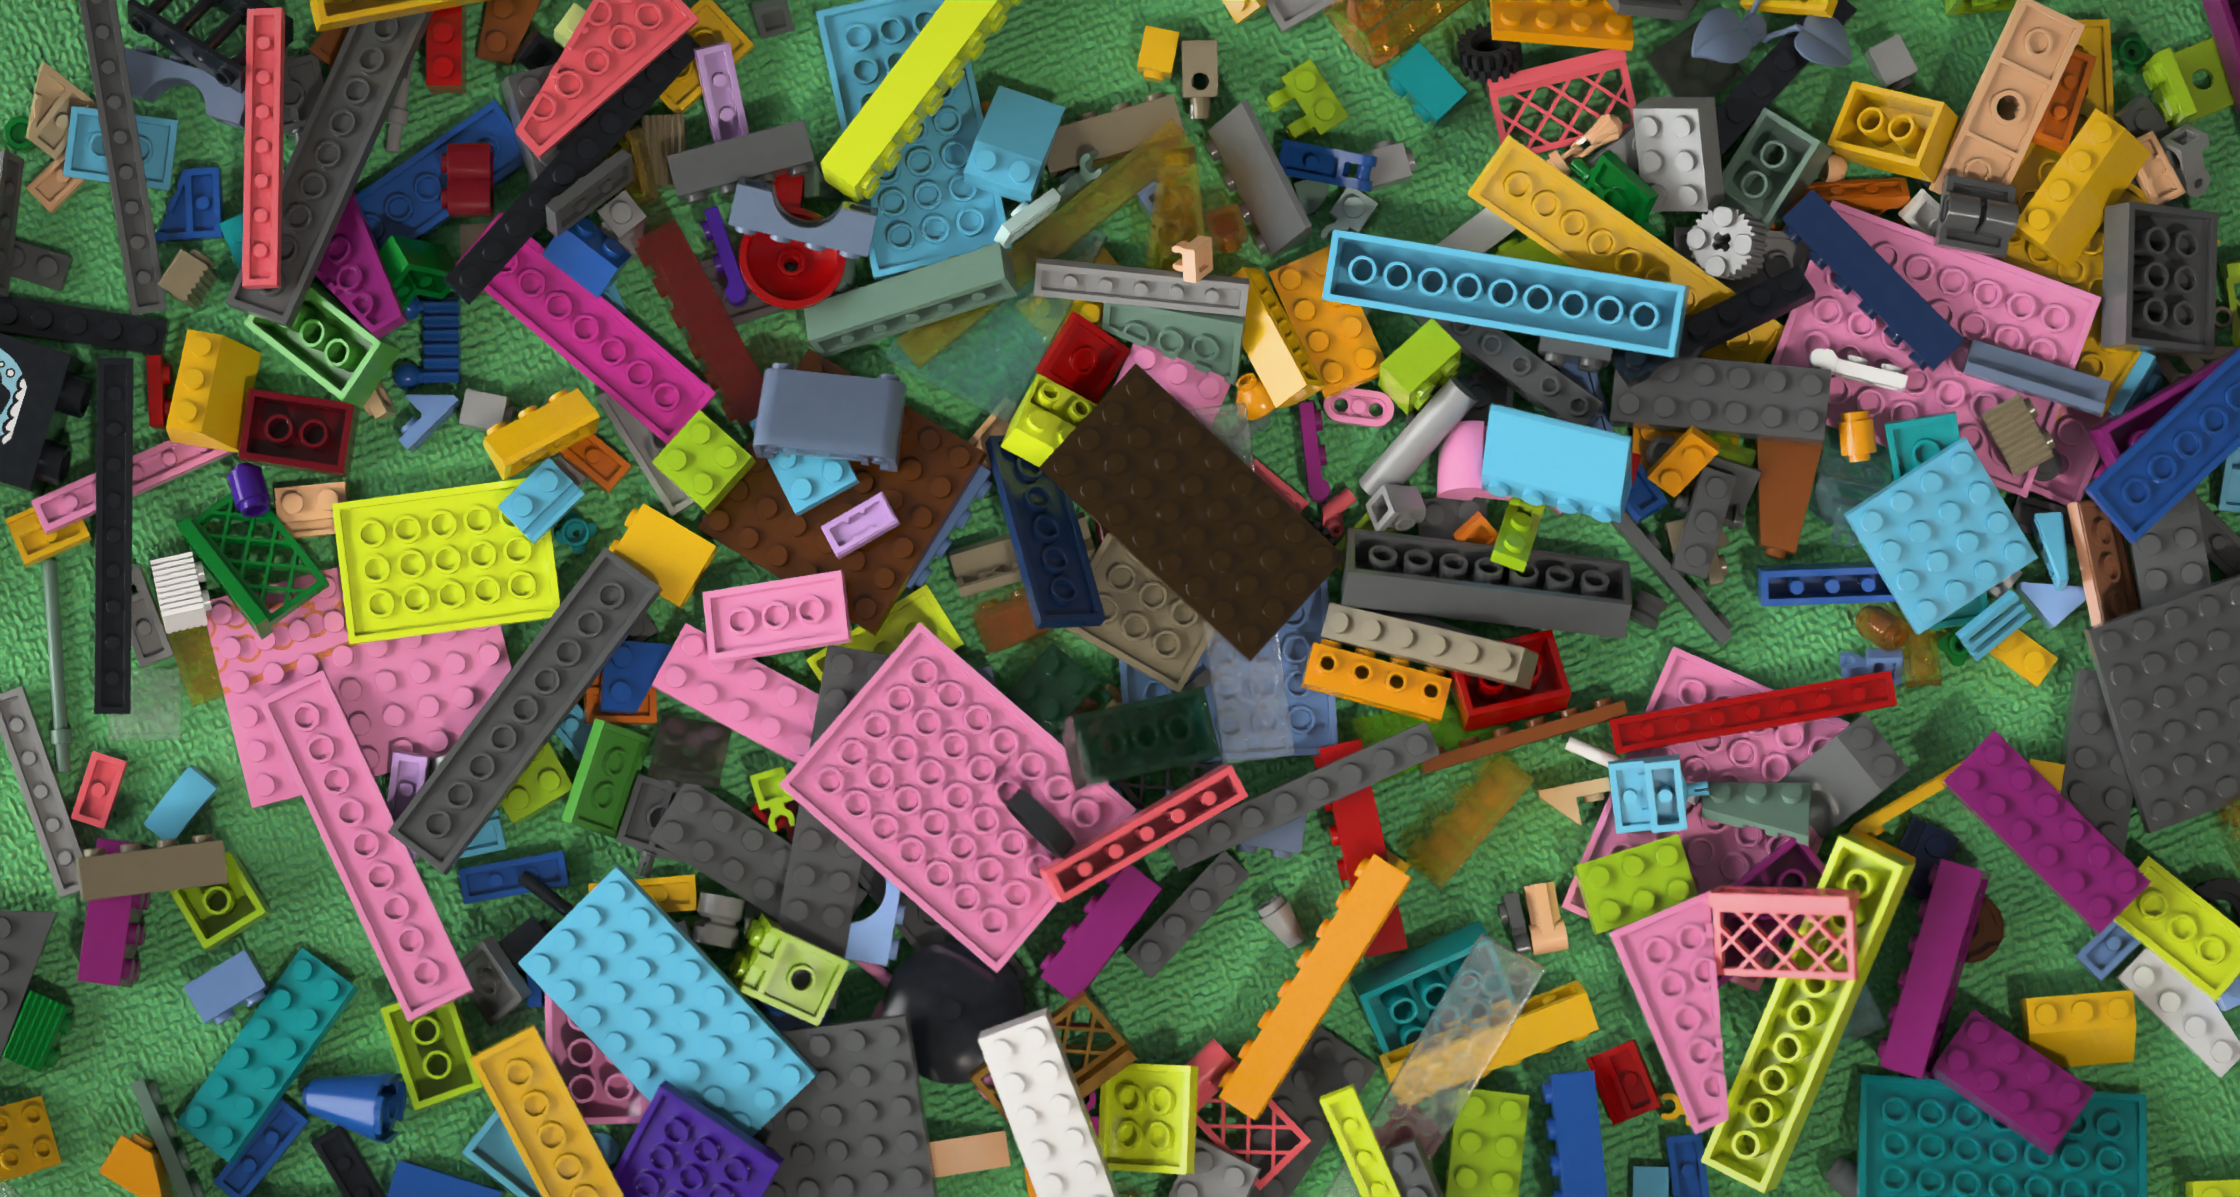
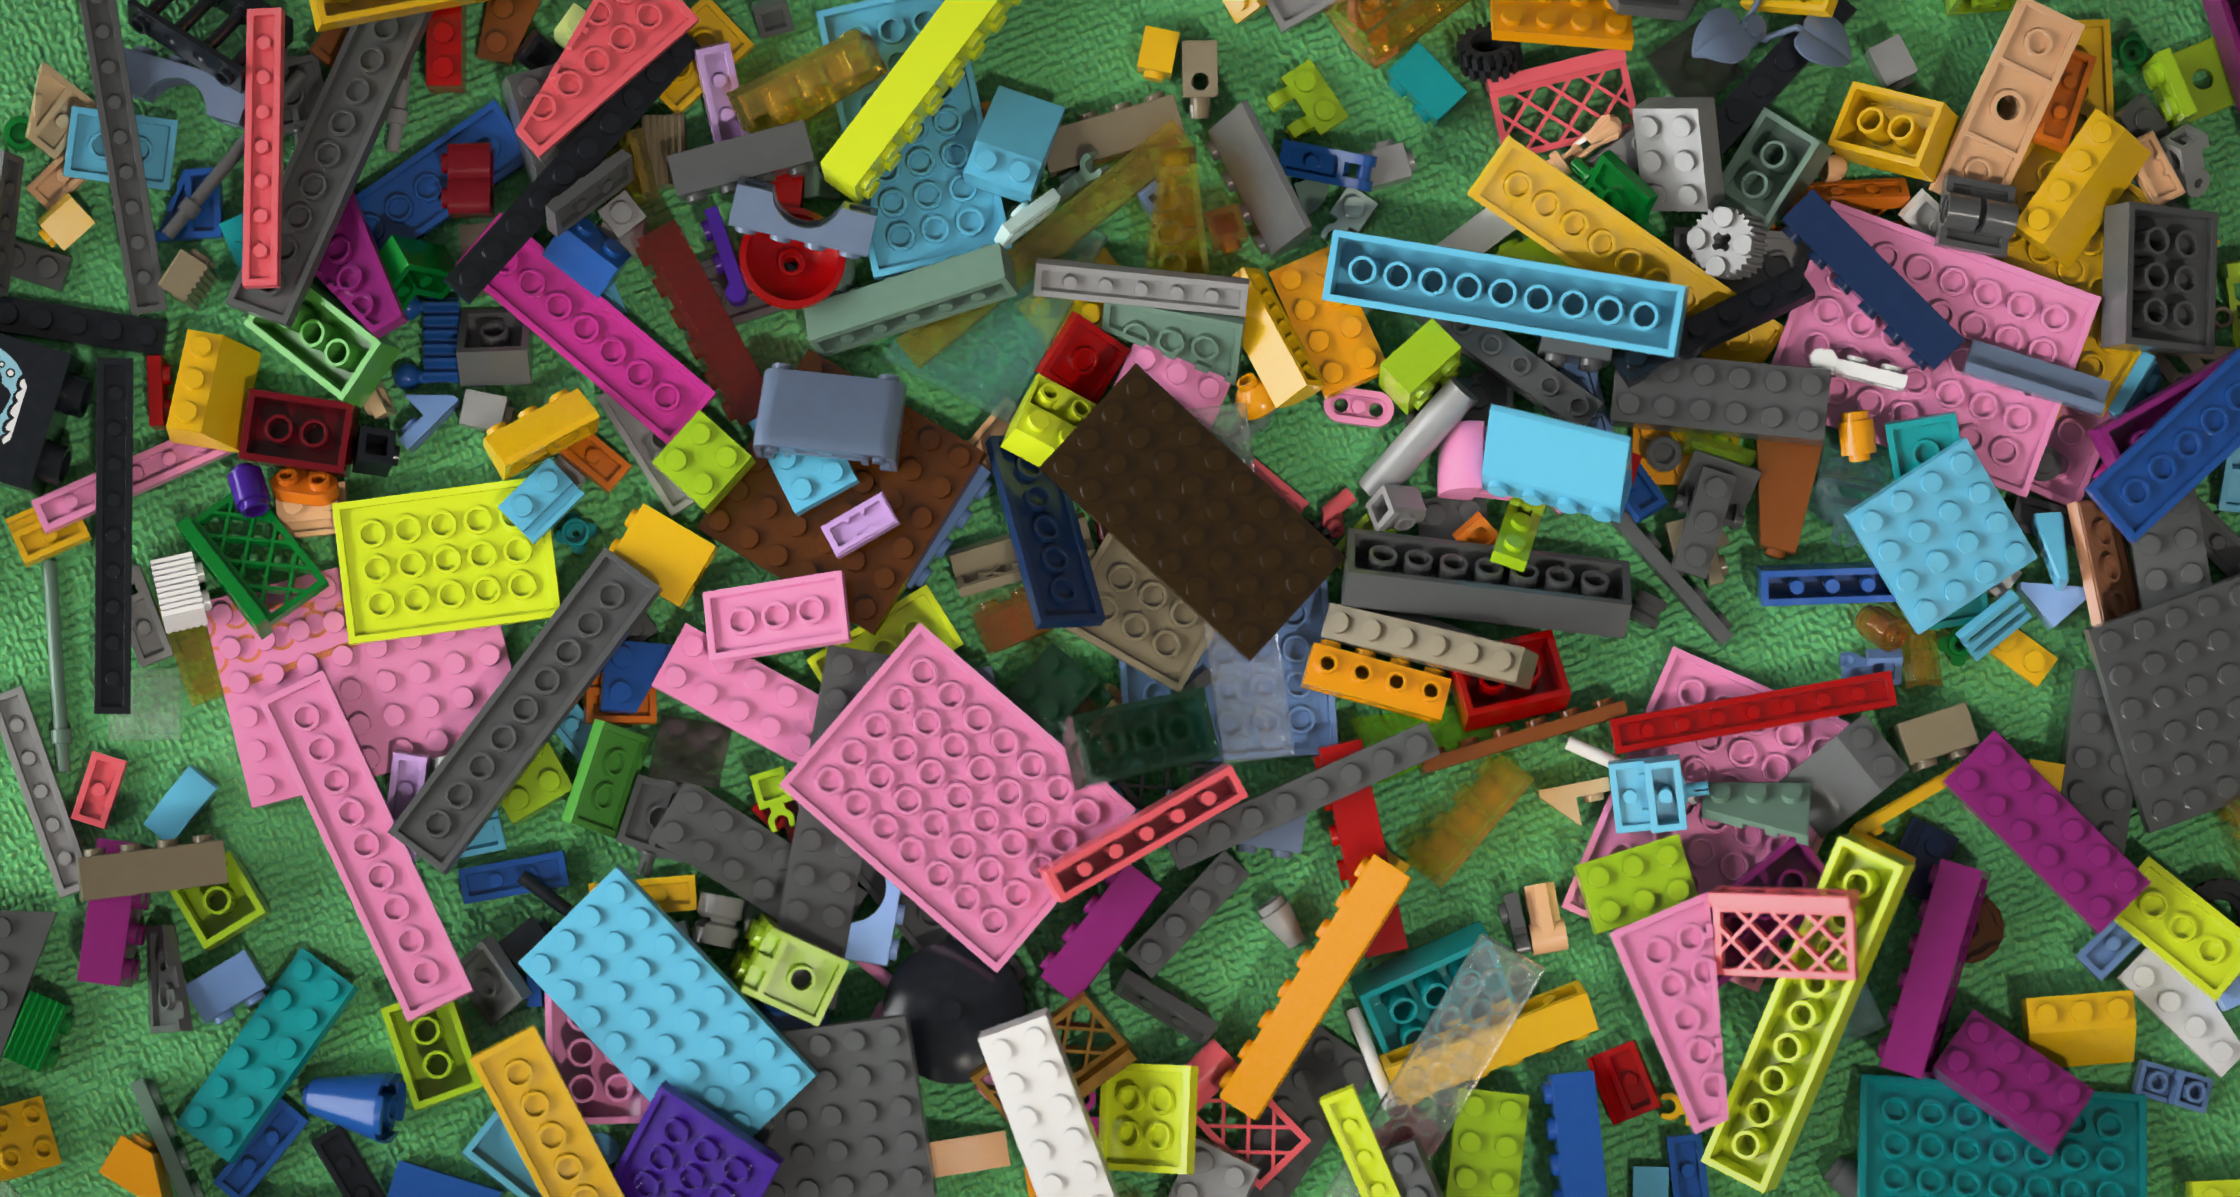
(64, 222): none -> yellow brick
(167, 986): none -> dark grey wing
(191, 206): none -> dark grey bar
(305, 487): none -> orange plate
(375, 451): none -> black brick
(493, 348): none -> dark grey slope
(808, 83): none -> clear yellow wedge
(1040, 823): black tyre -> none
(1166, 1007): none -> dark grey plate
(1196, 258): light nougat tile -> none
(1313, 453): magenta plate -> none
(1368, 1050): none -> white bar
(1683, 461): light orange plate -> none
(1934, 735): none -> dark tan brick
(2017, 435): dark tan brick -> none
(2172, 1086): none -> medium blue slope

